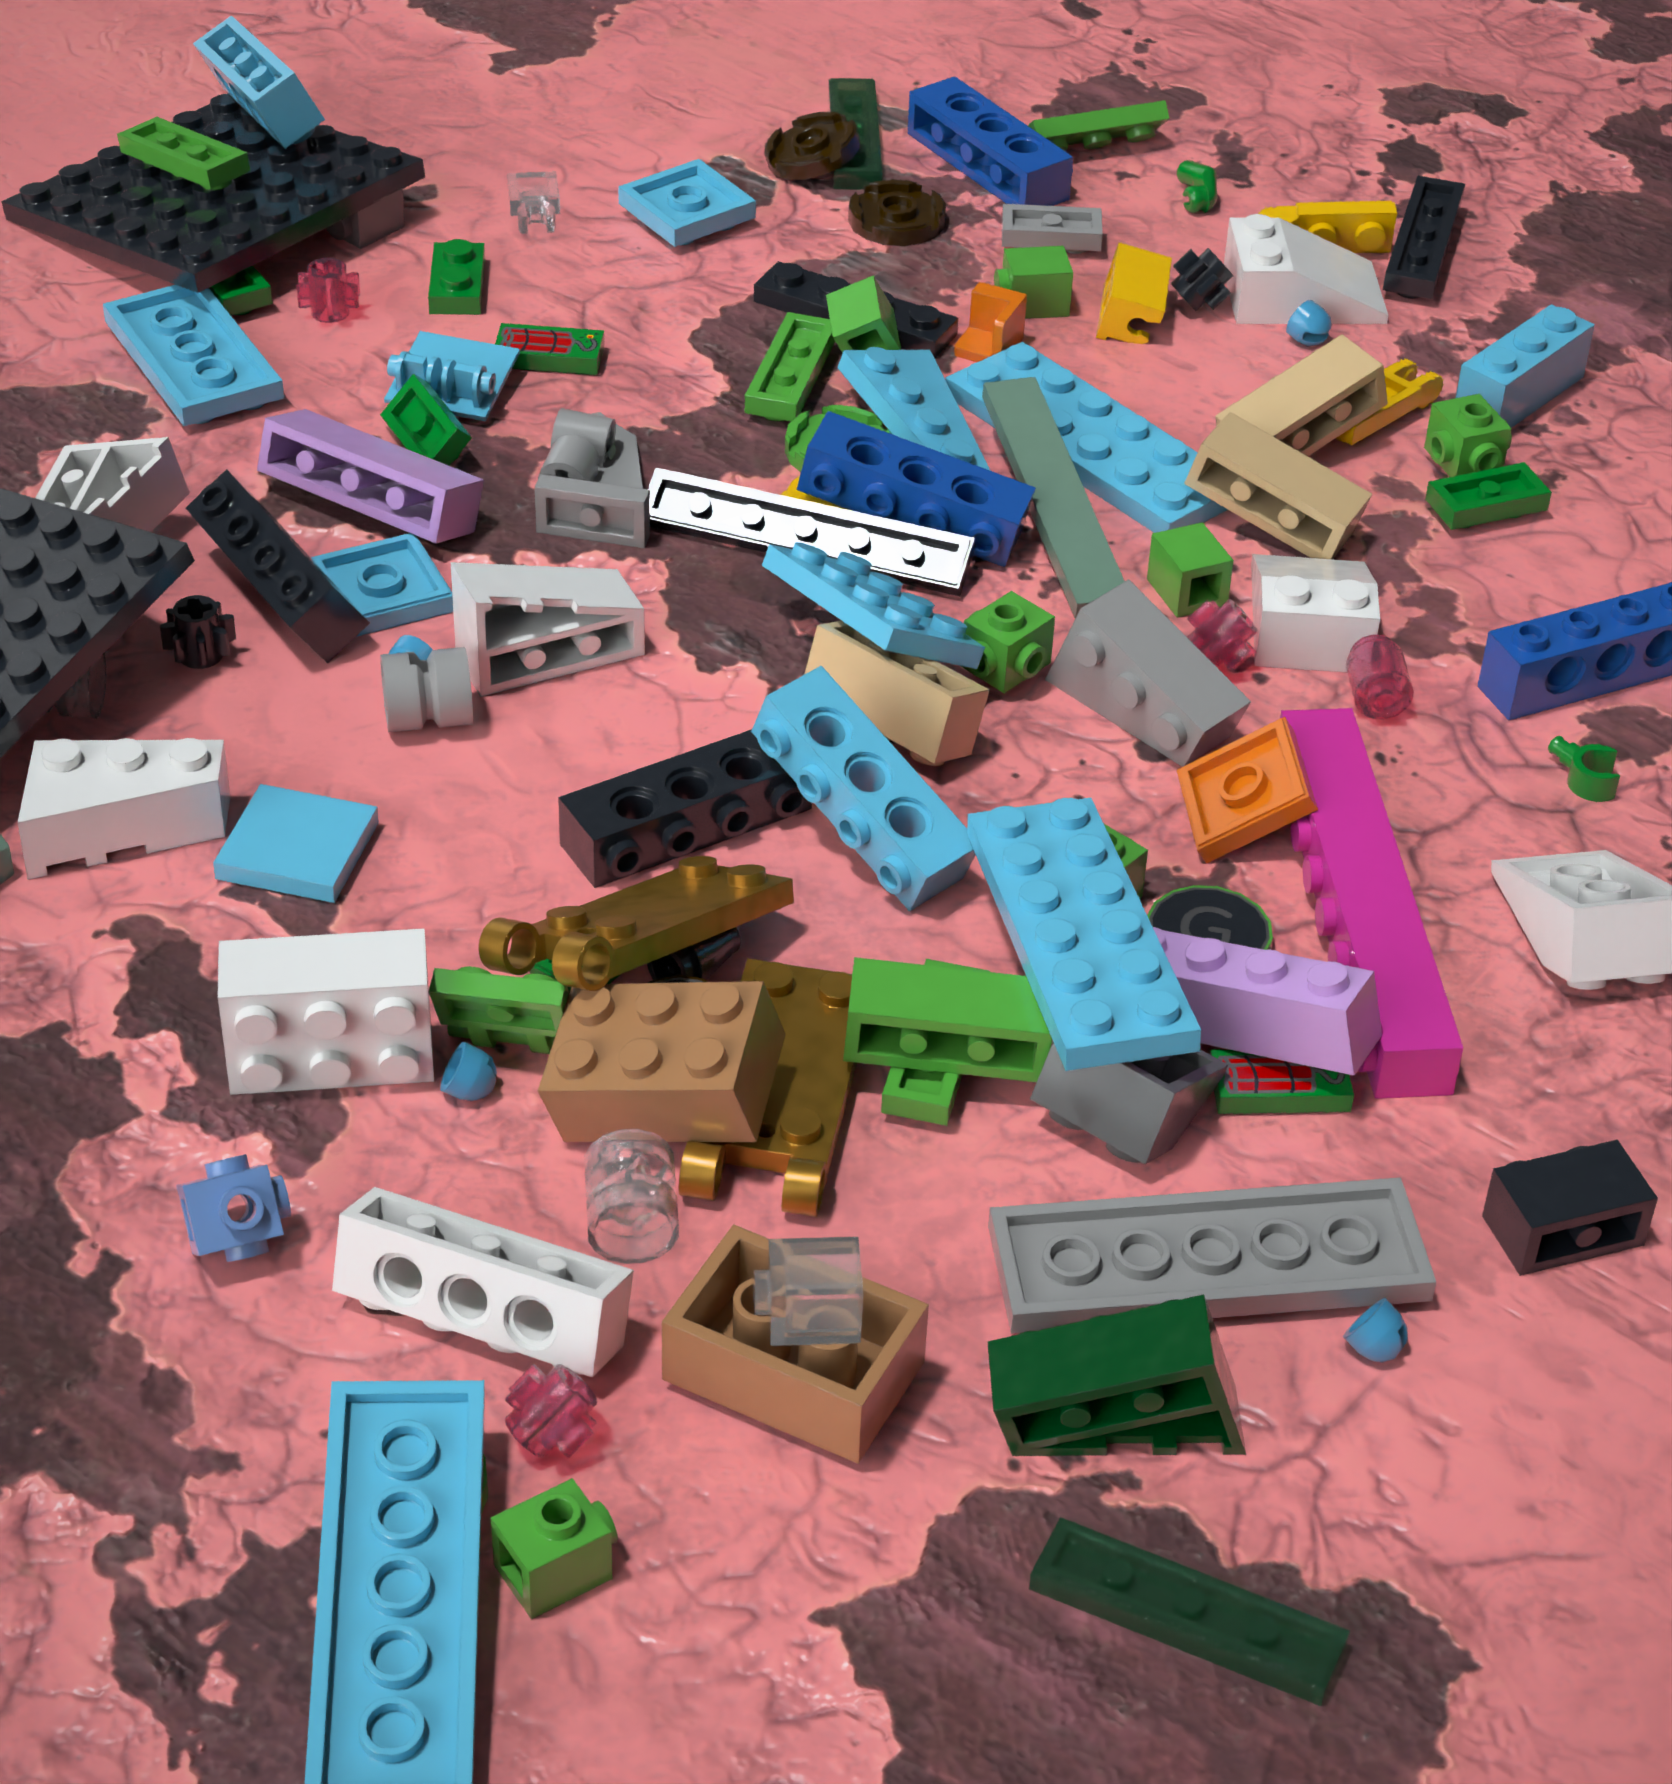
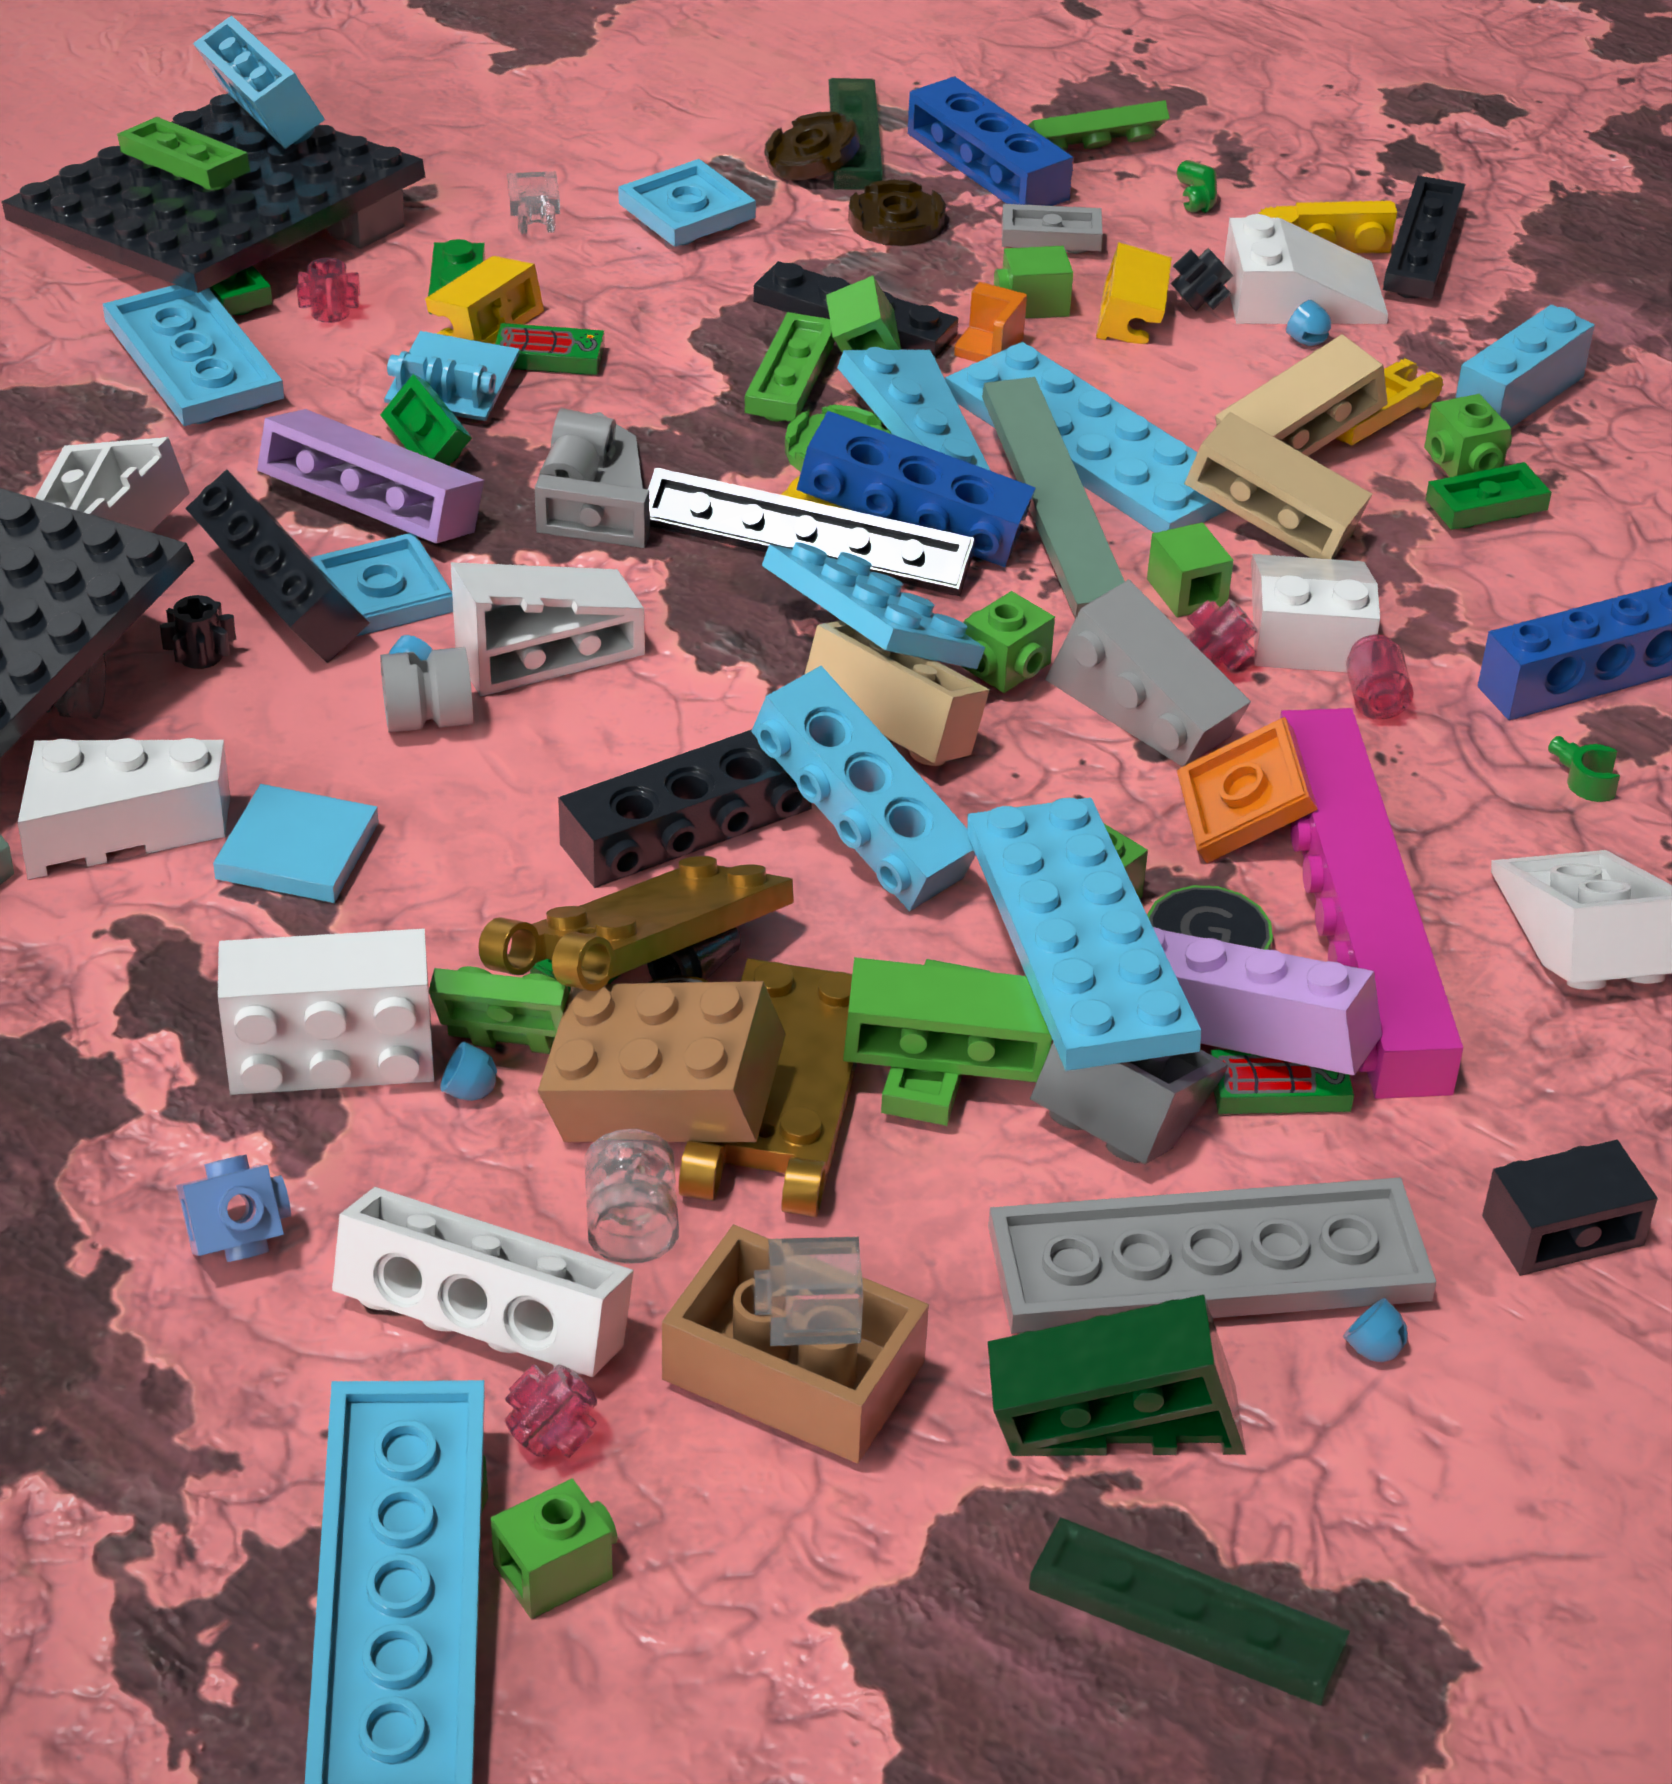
(487, 296): none -> yellow hinge

